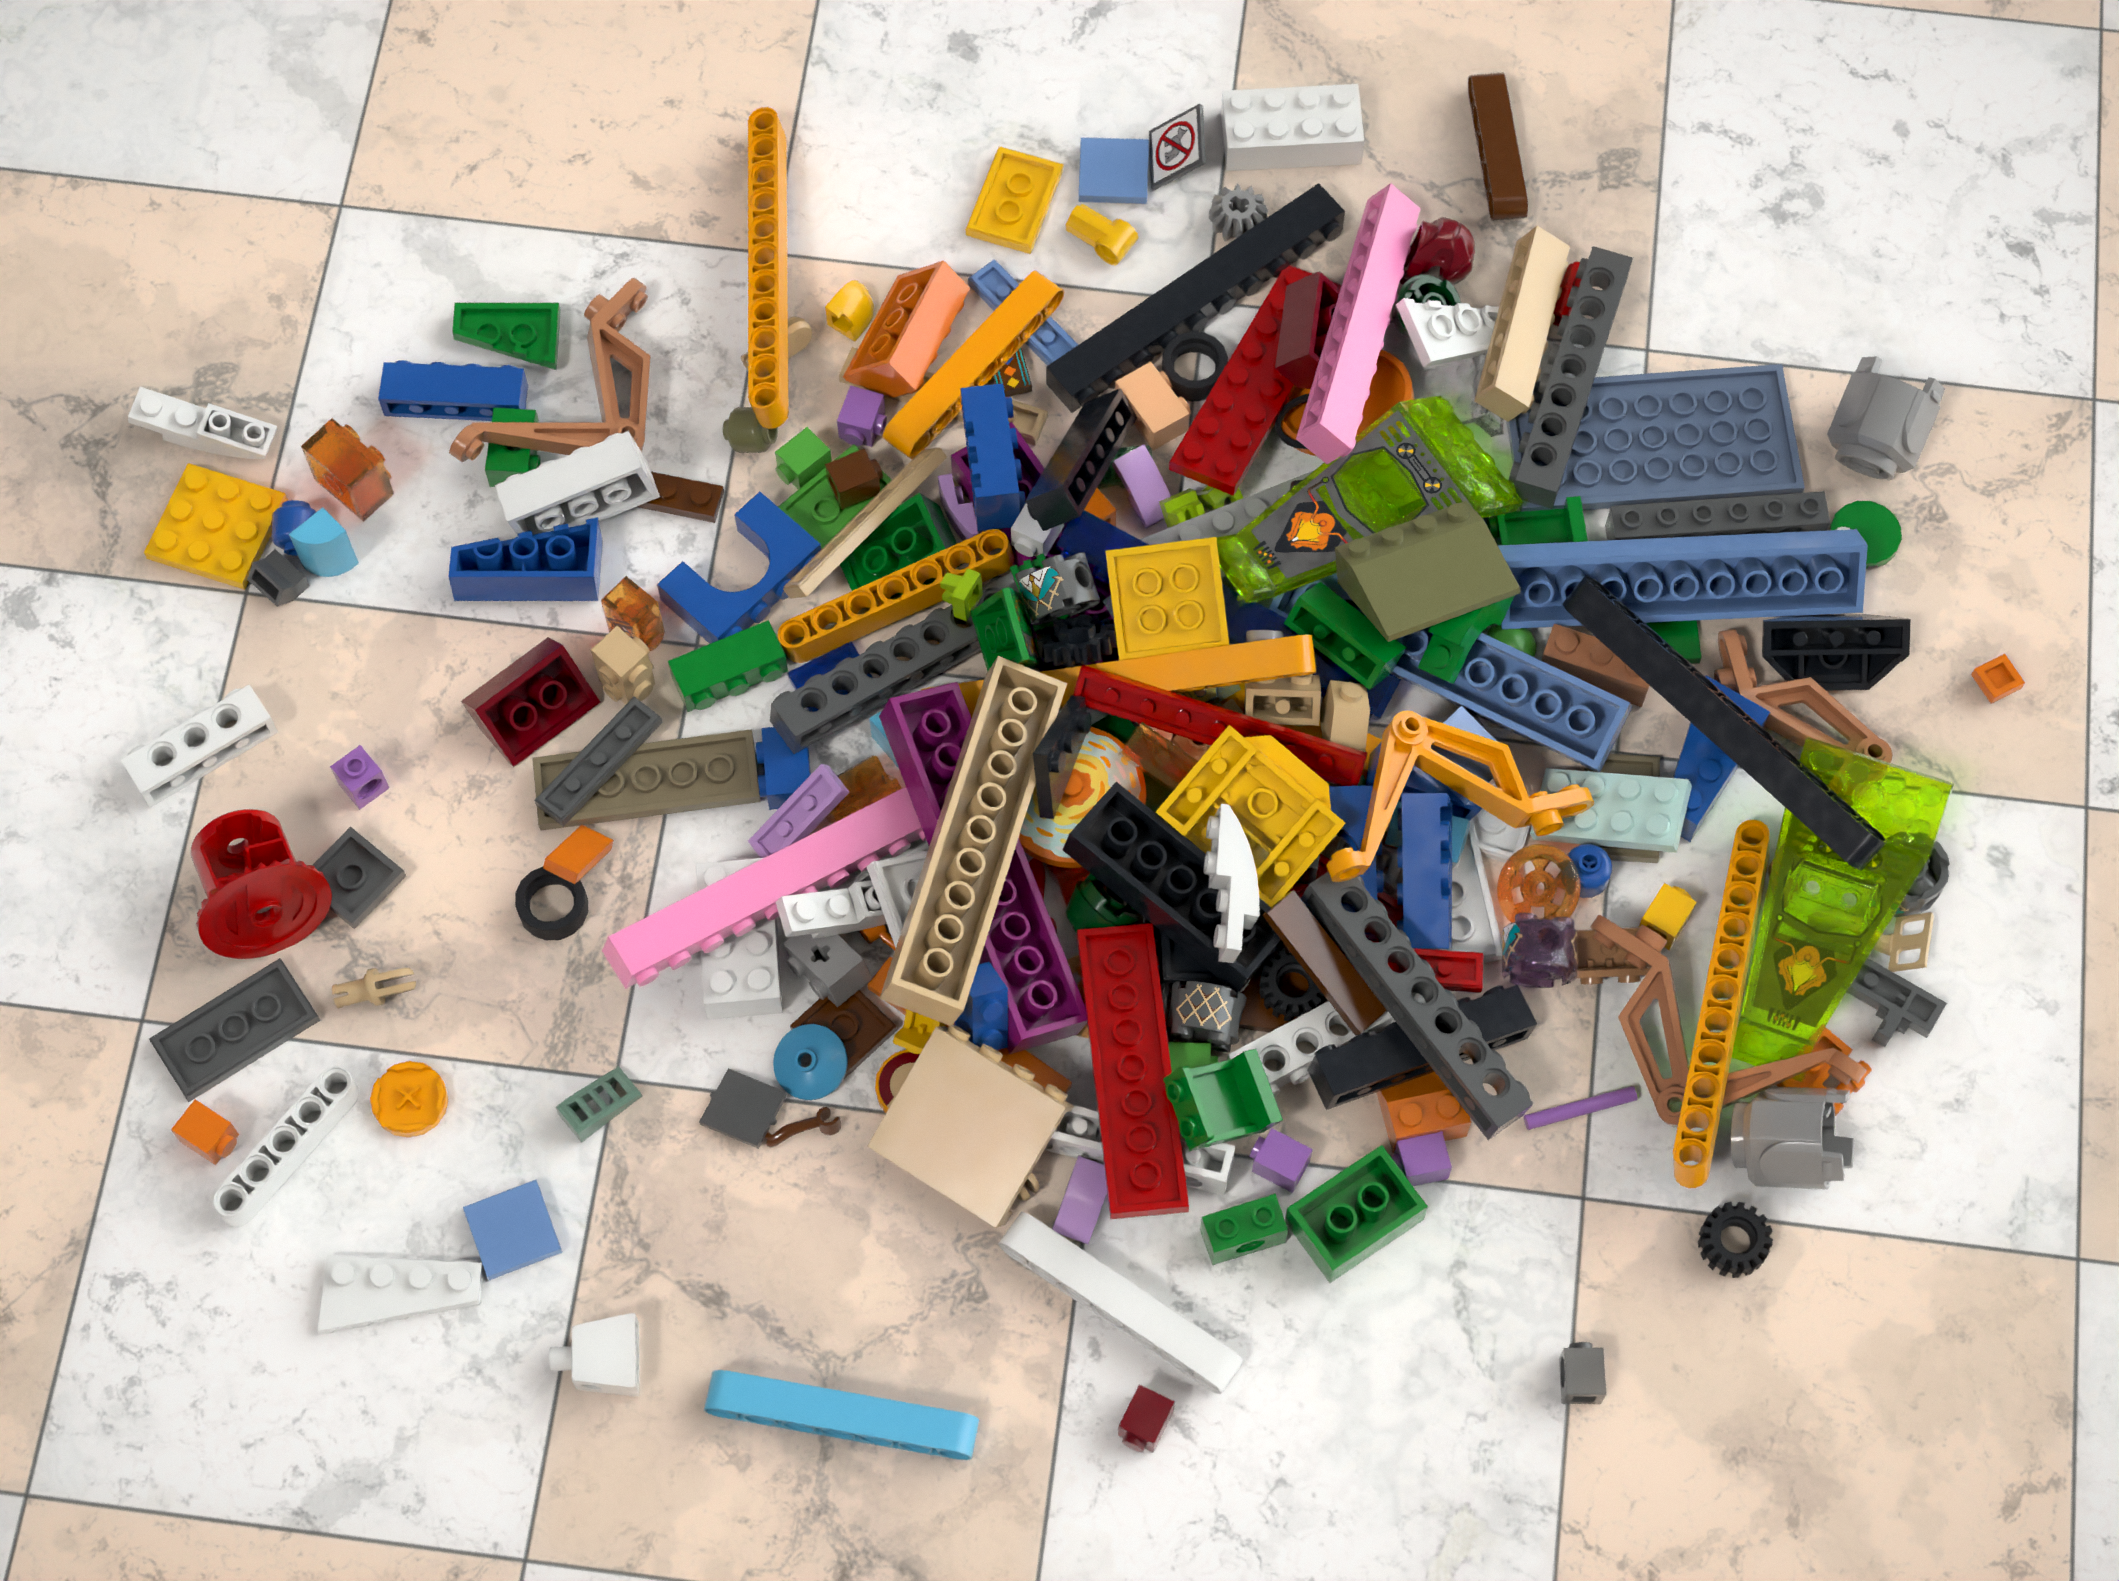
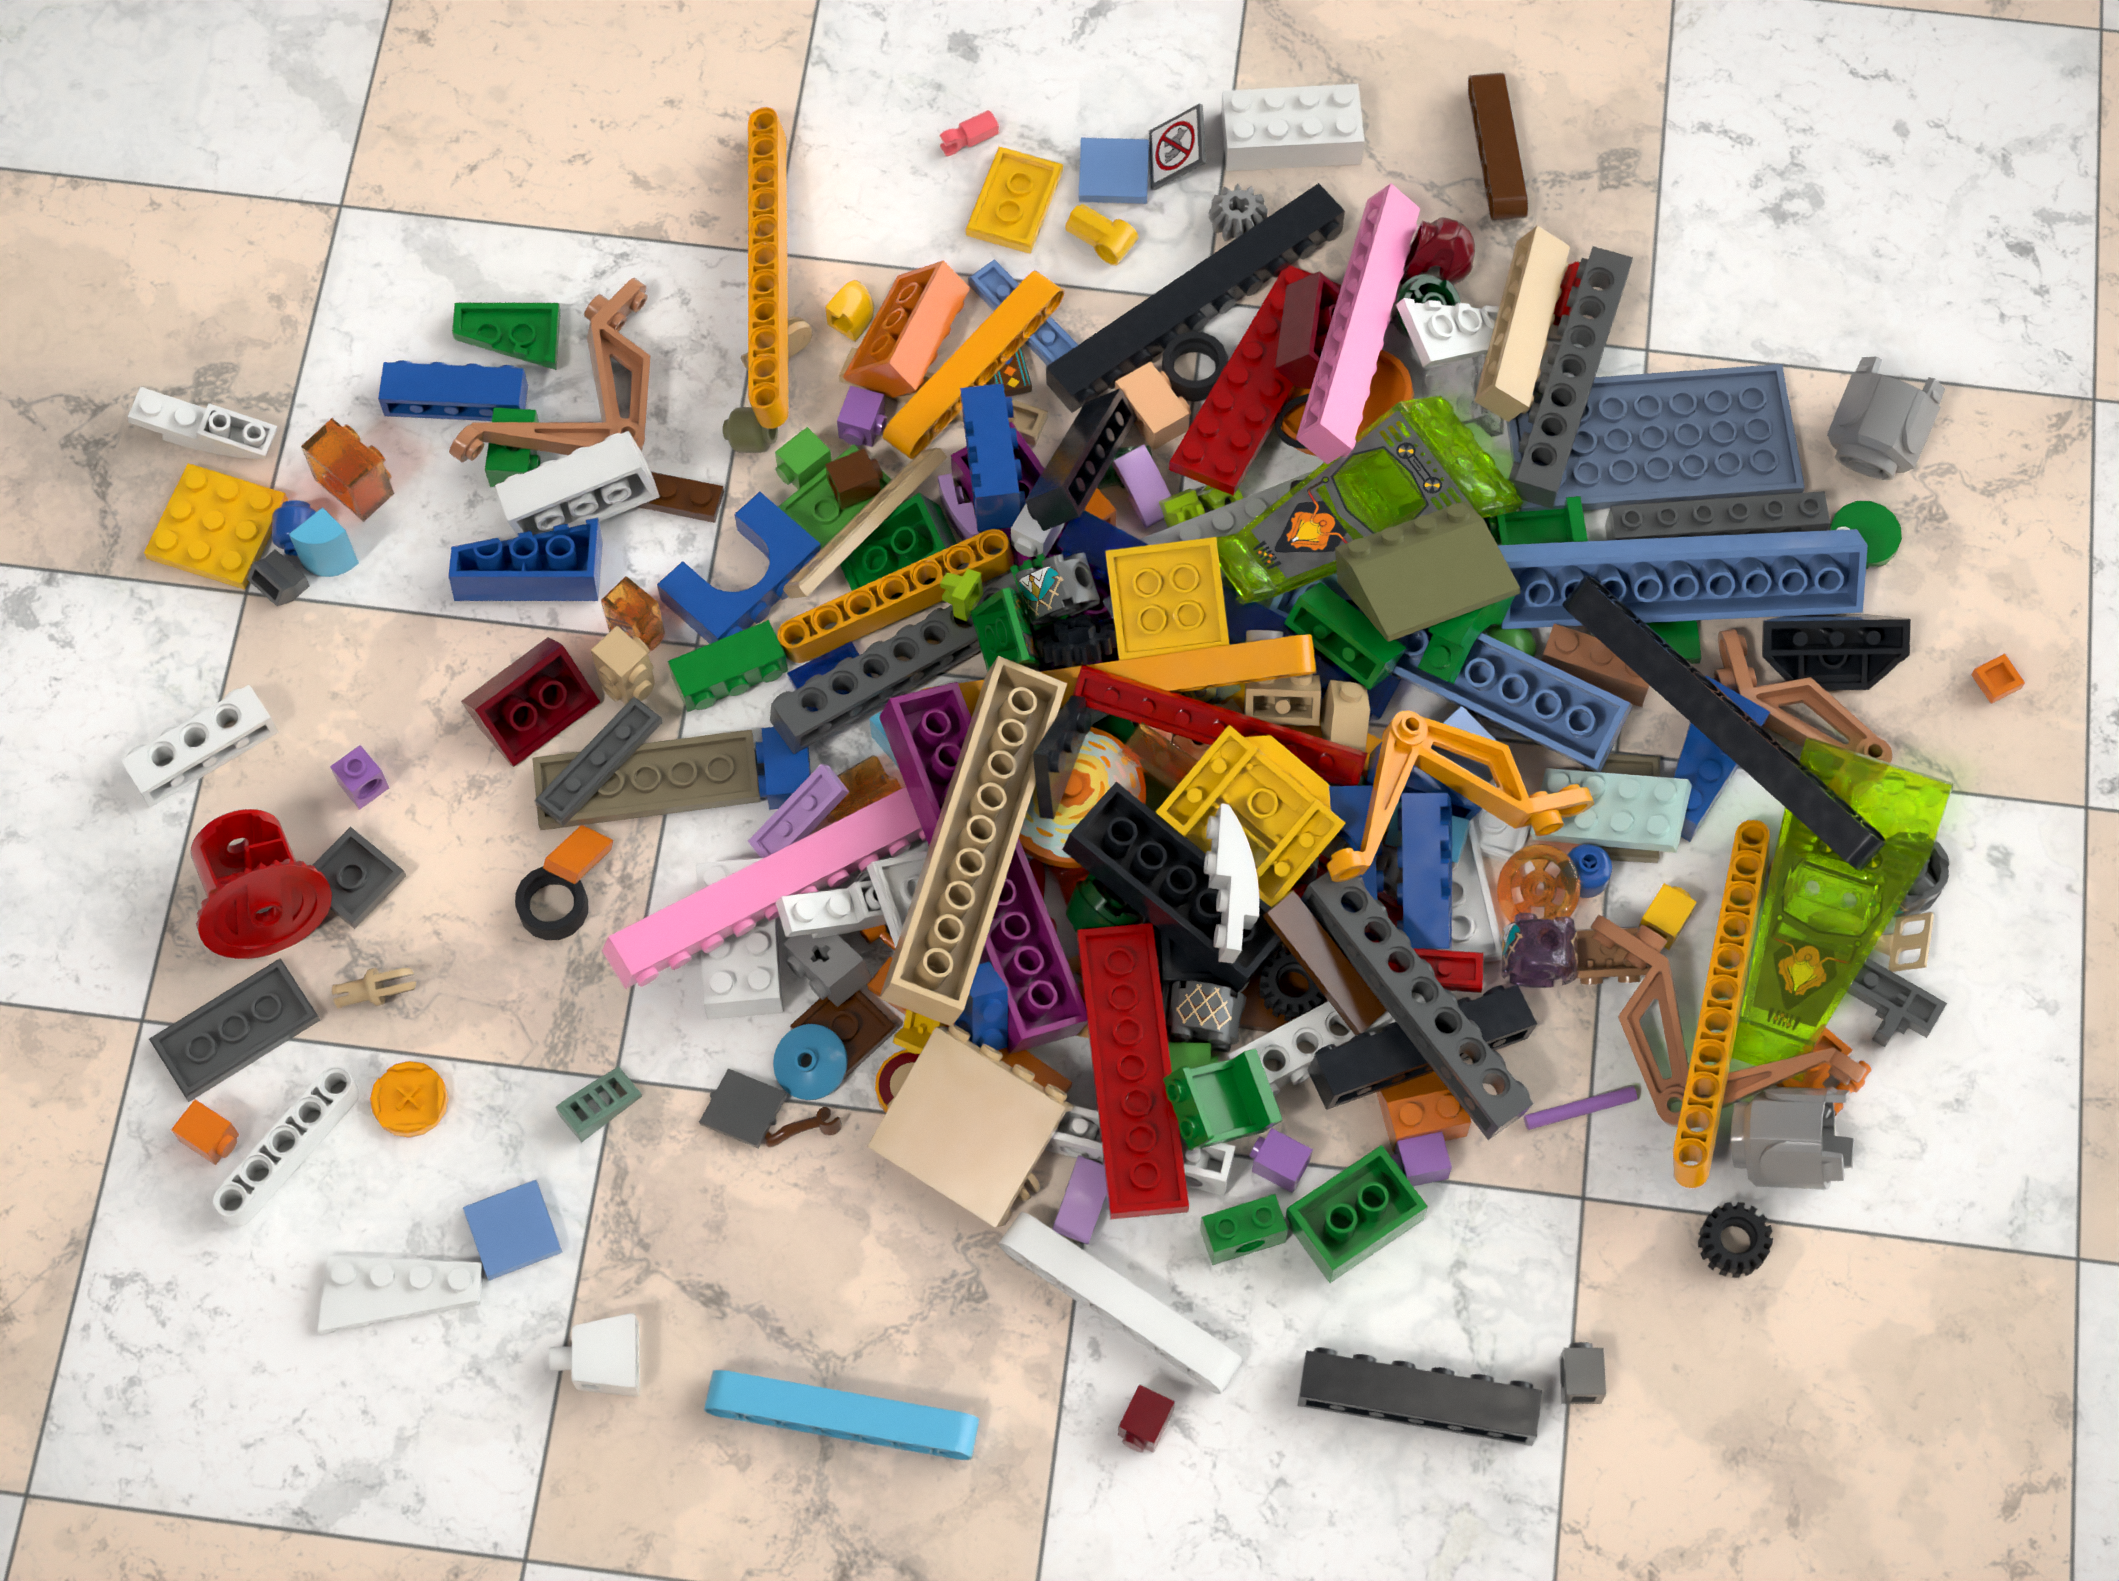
(969, 133): none -> coral bar
(1420, 1397): none -> black brick

